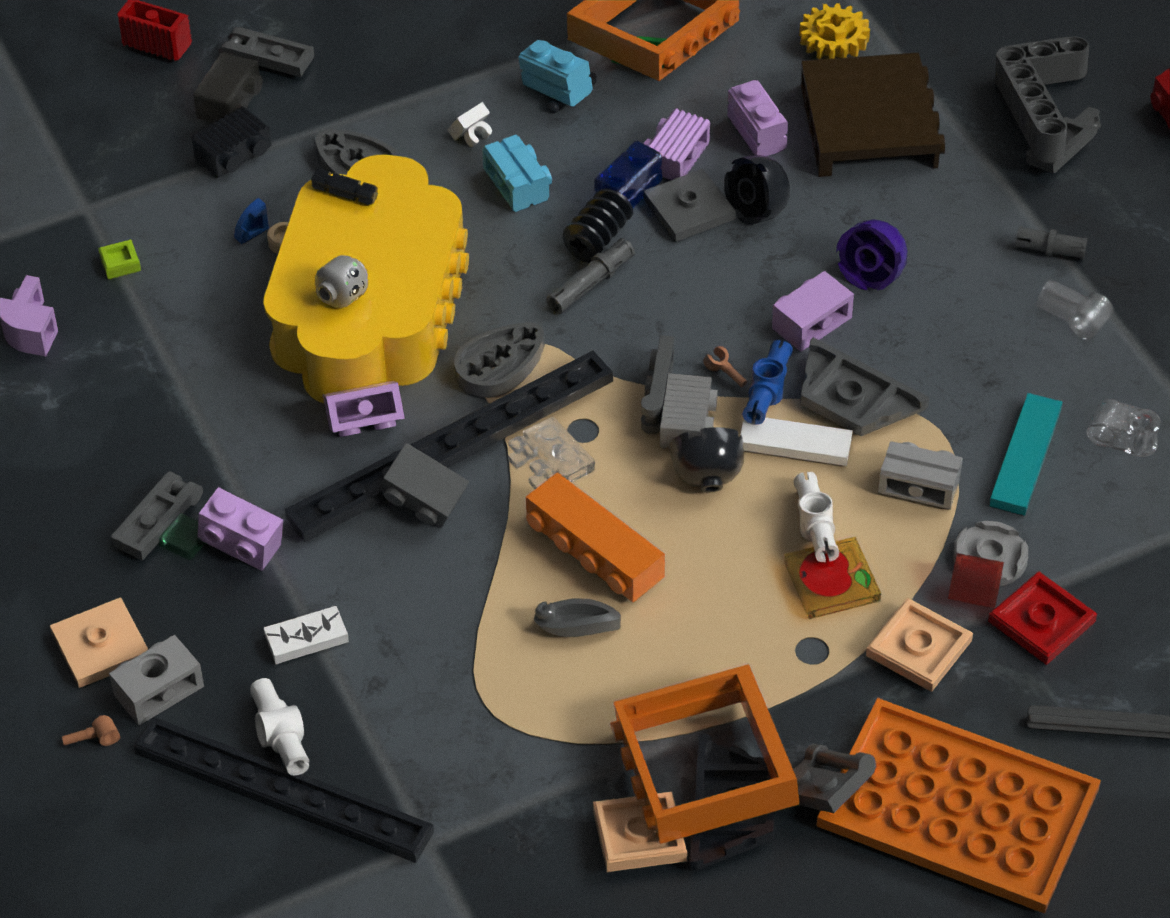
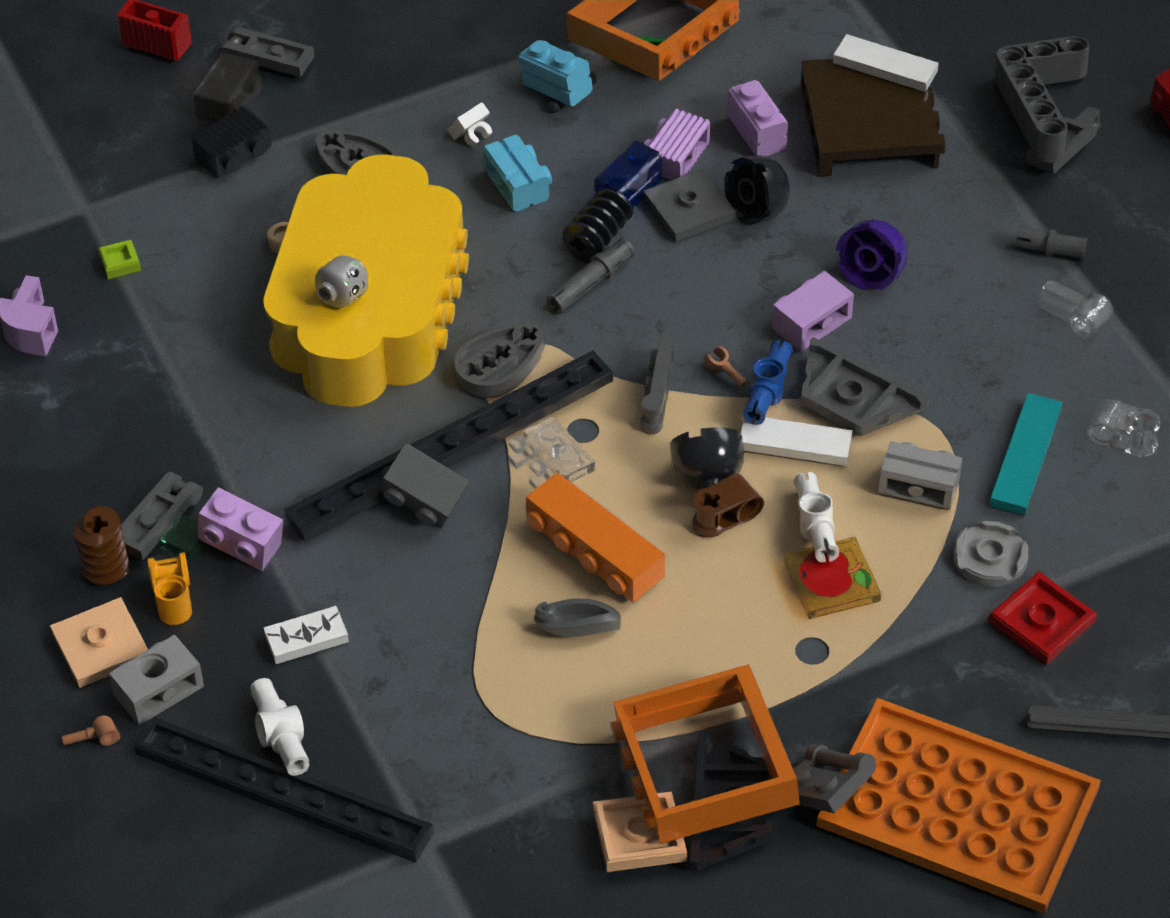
(101, 546): none -> reddish brown piece
(171, 588): none -> light orange piece
(252, 221): blue tile -> none
(344, 186): black axle -> none
(364, 406): lavender brick -> none
(686, 406): light grey brick -> none
(727, 502): none -> reddish brown piece
(834, 32): yellow gear -> none
(885, 63): none -> white tile
(919, 644): light nougat plate -> none
(976, 580): clear red piece -> none

